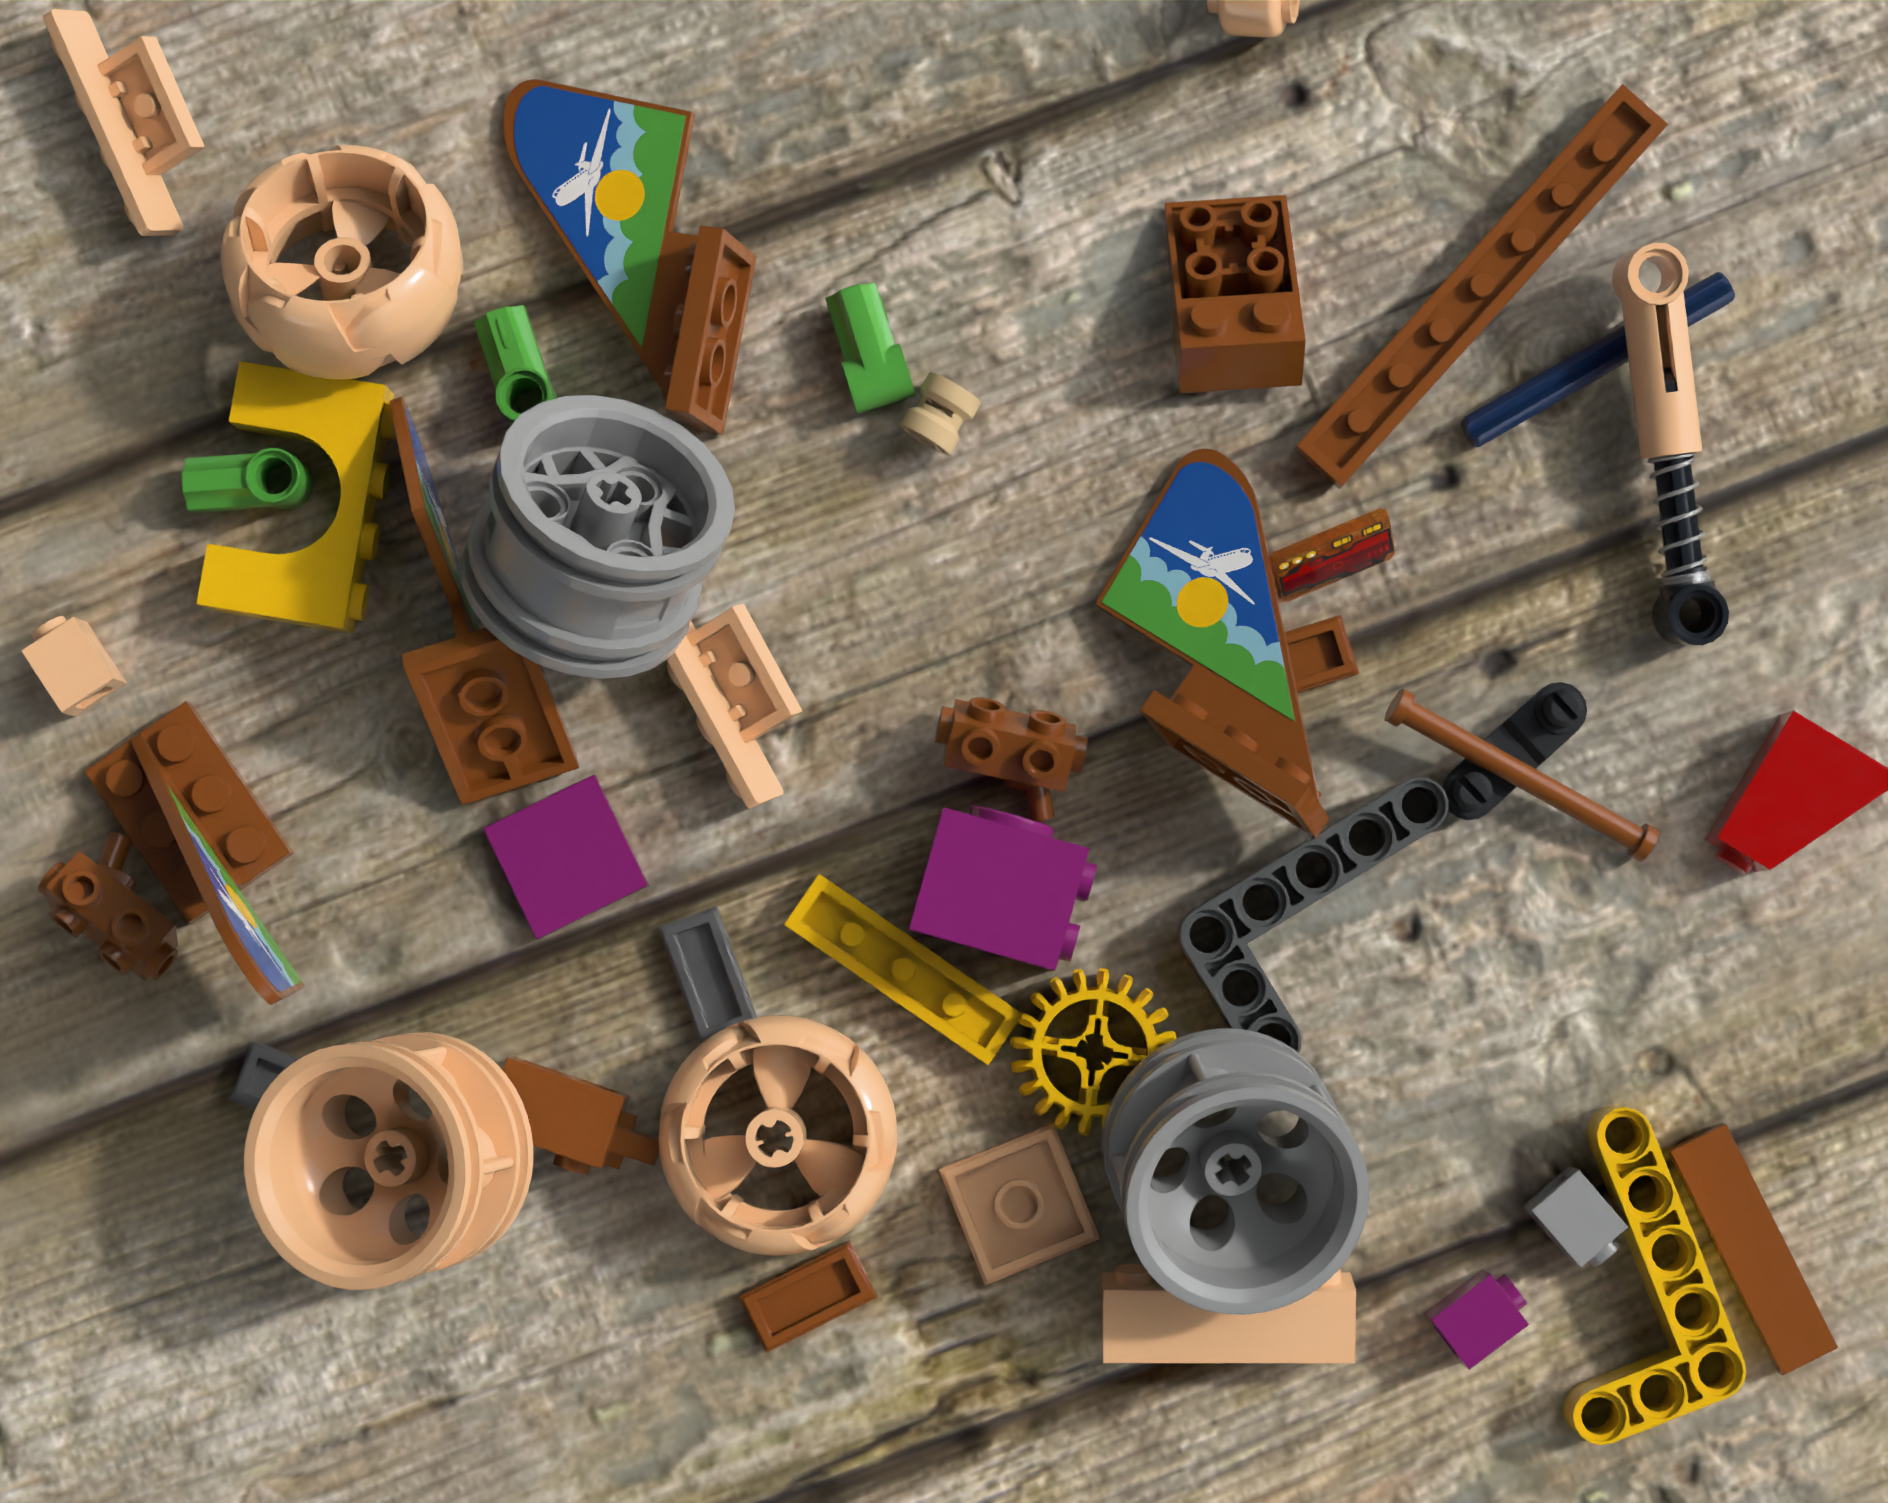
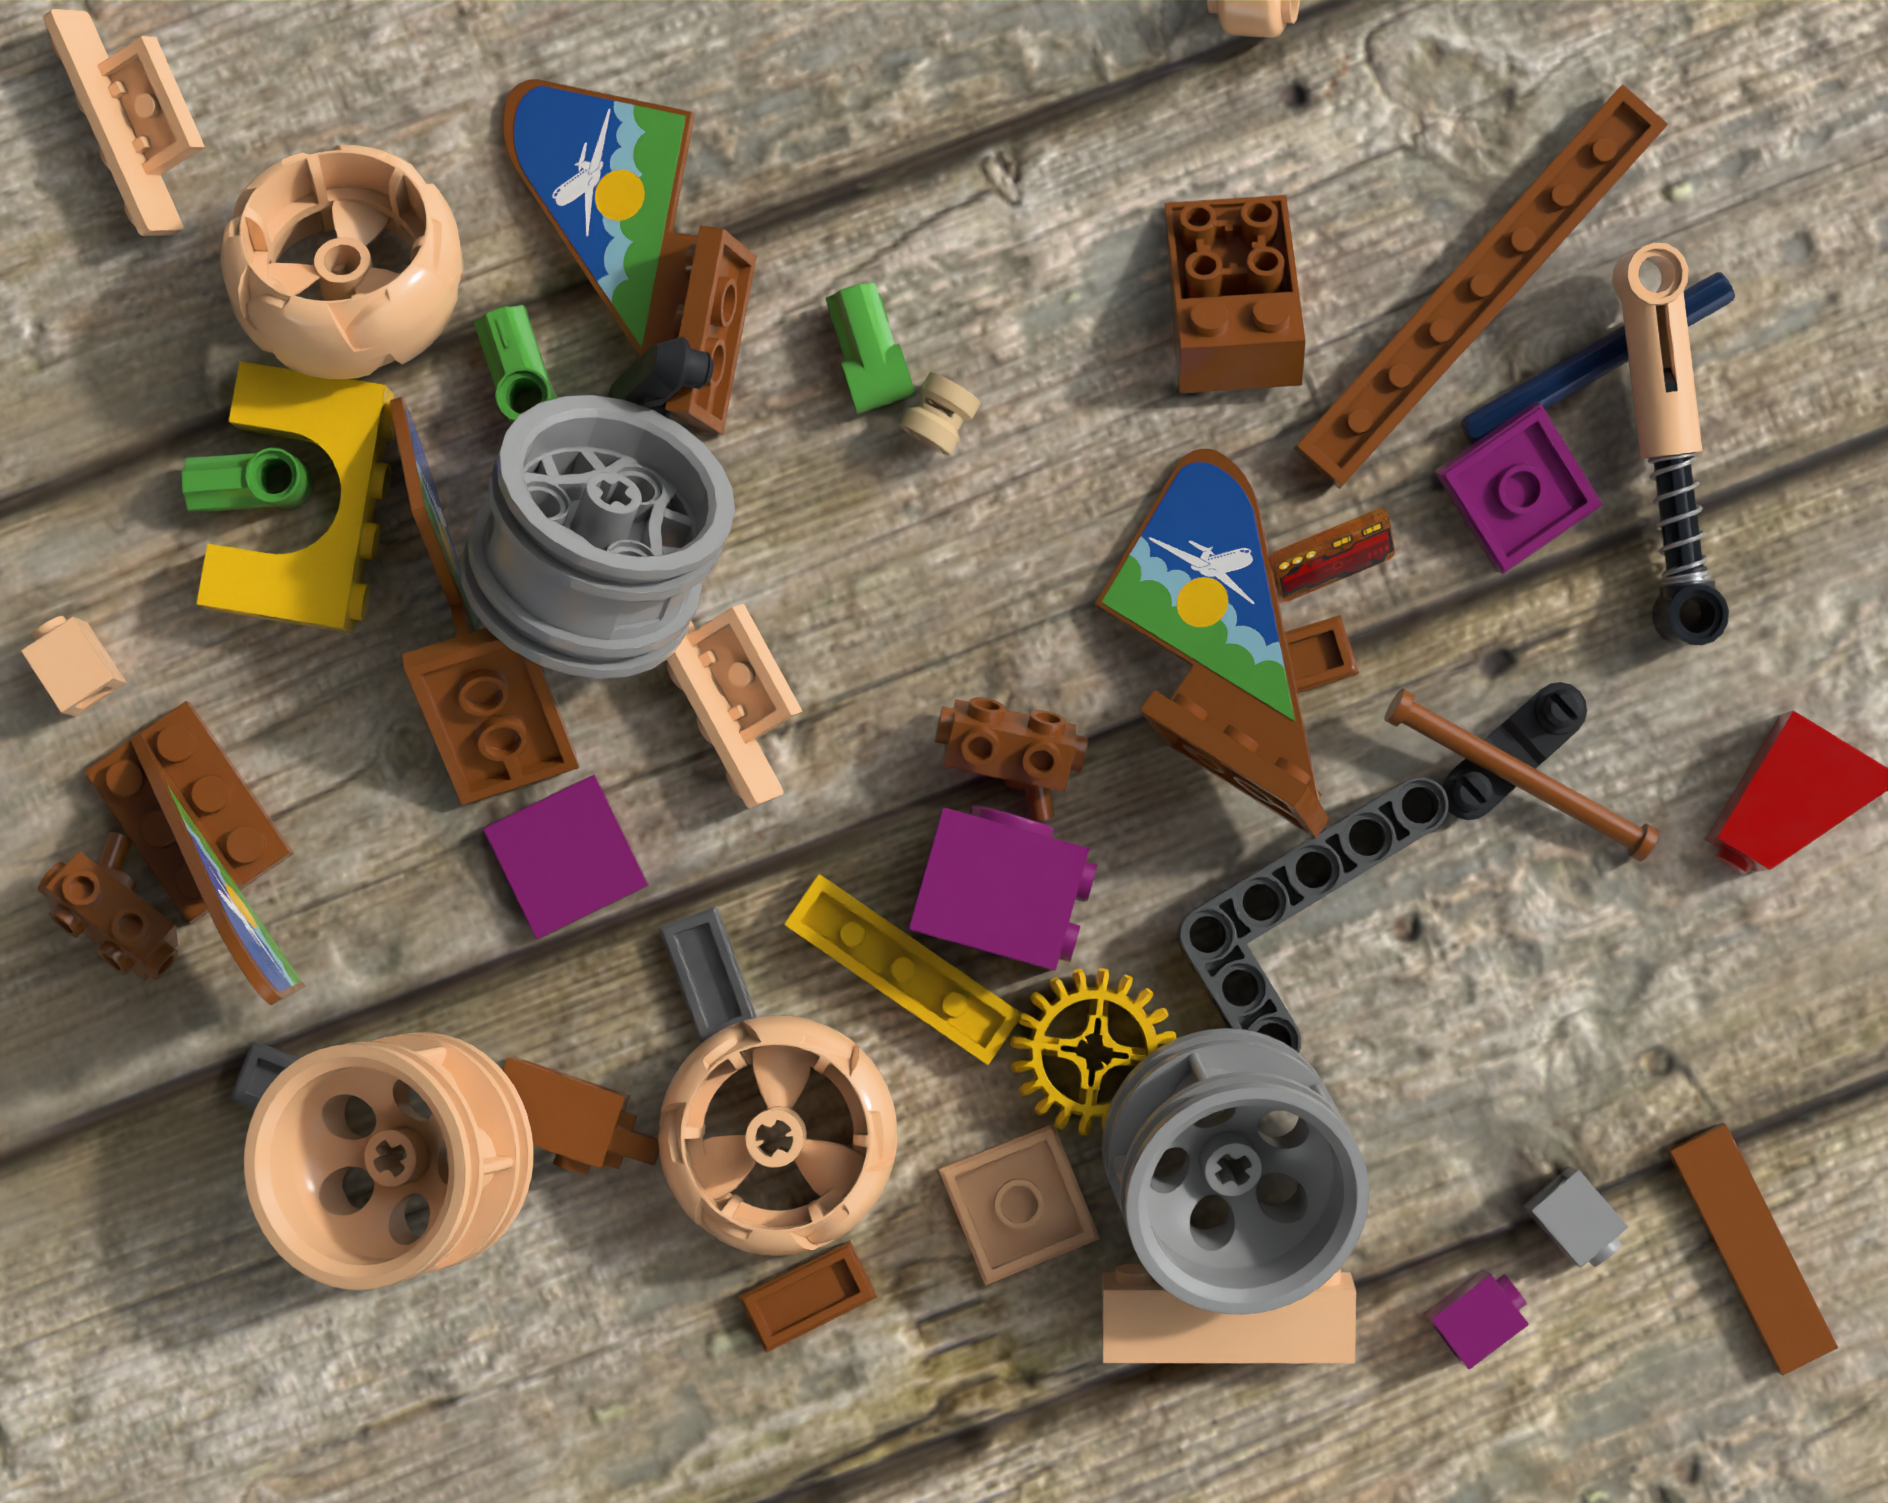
(662, 373): none -> black piece
(1518, 487): none -> magenta tile
(1664, 1287): yellow beam -> none

